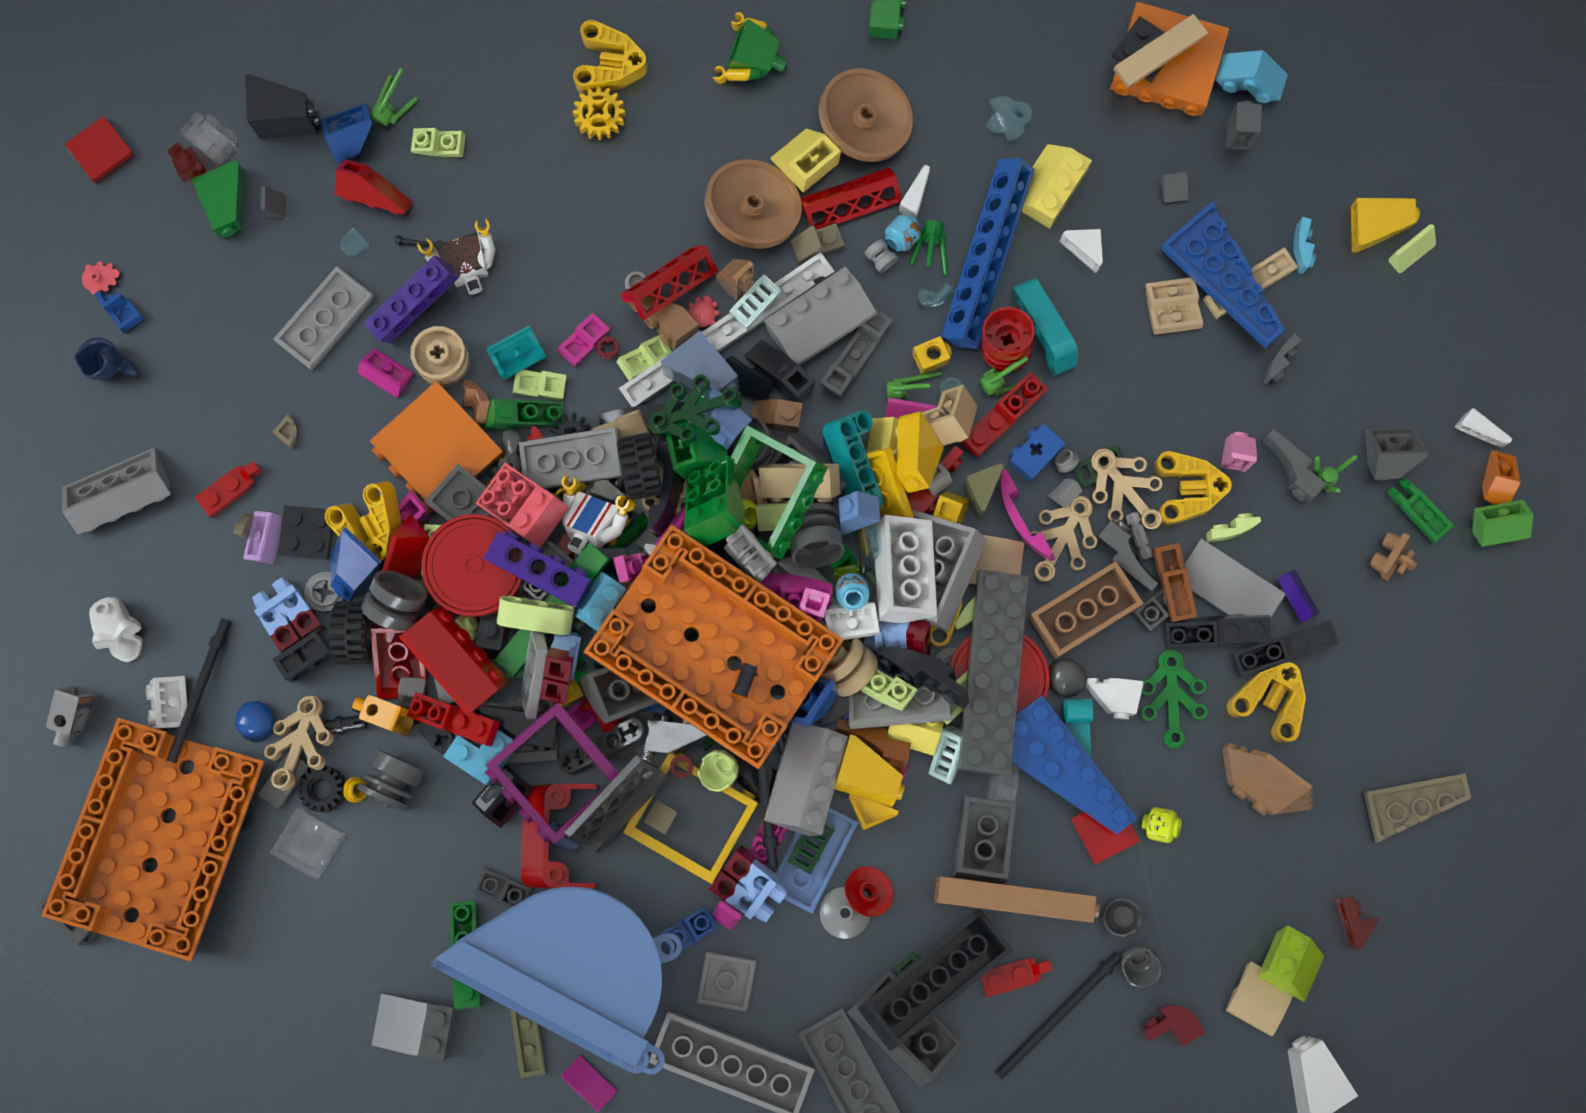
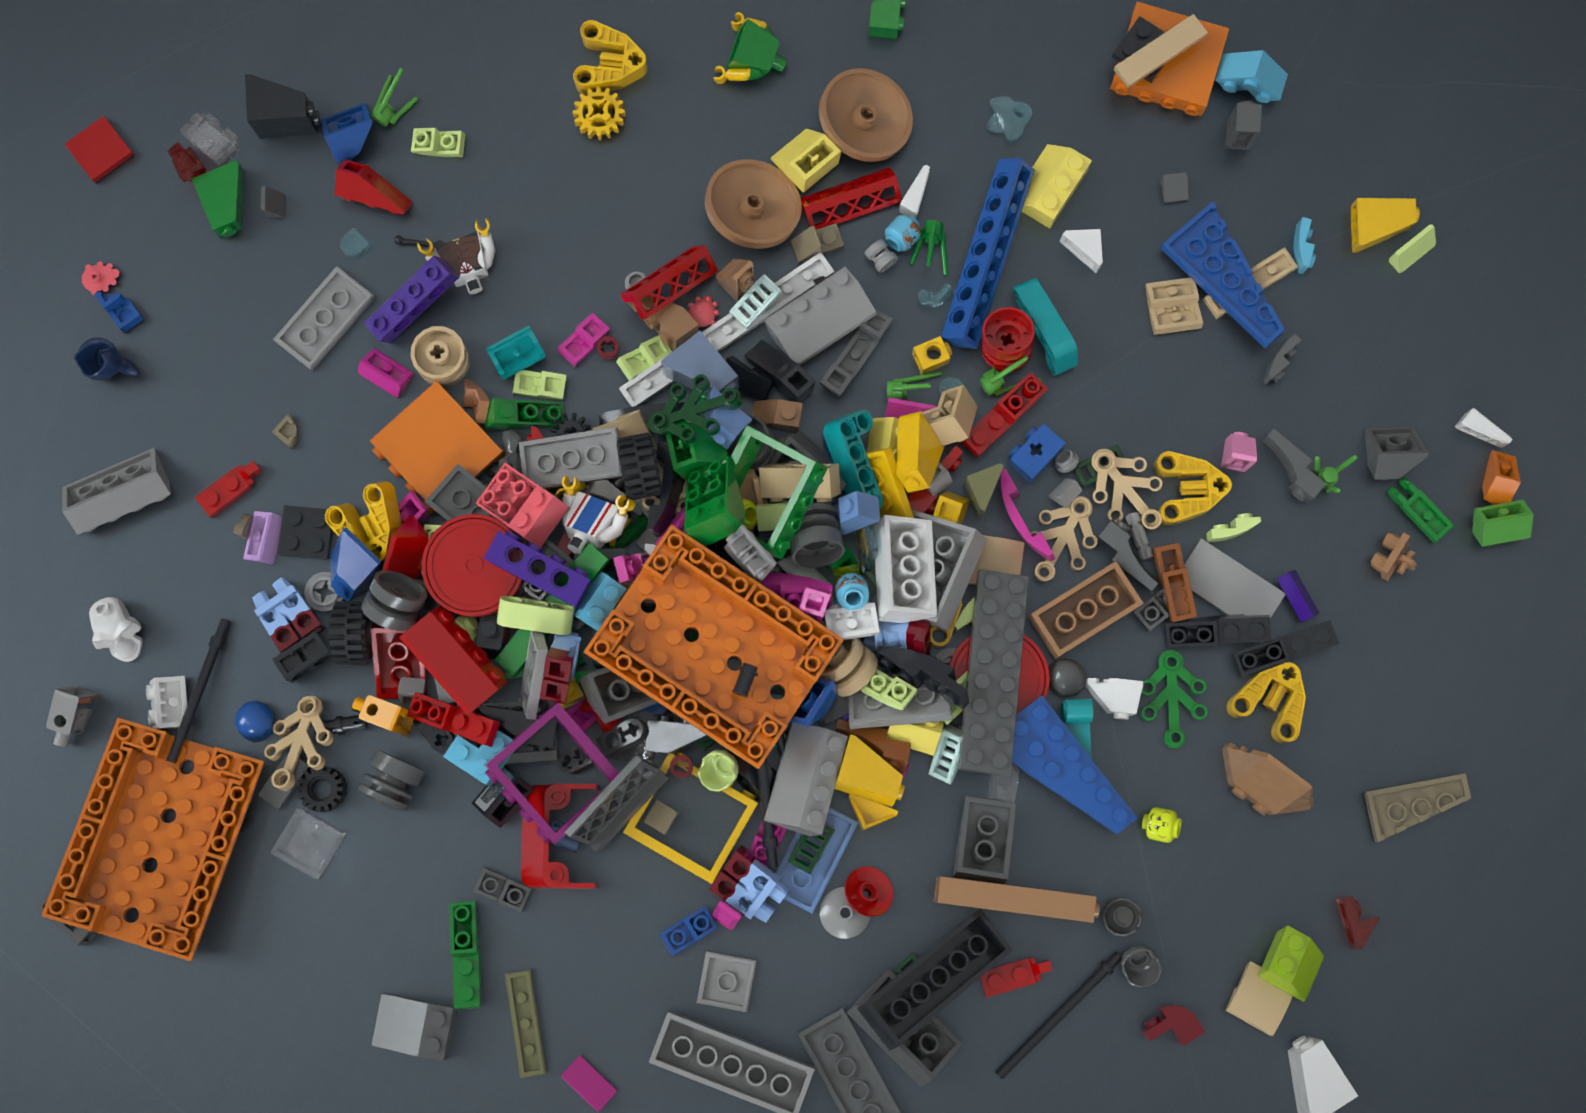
(348, 787): yellow plate -> none
(573, 967): medium blue piece -> none
(1099, 840): red tile -> none

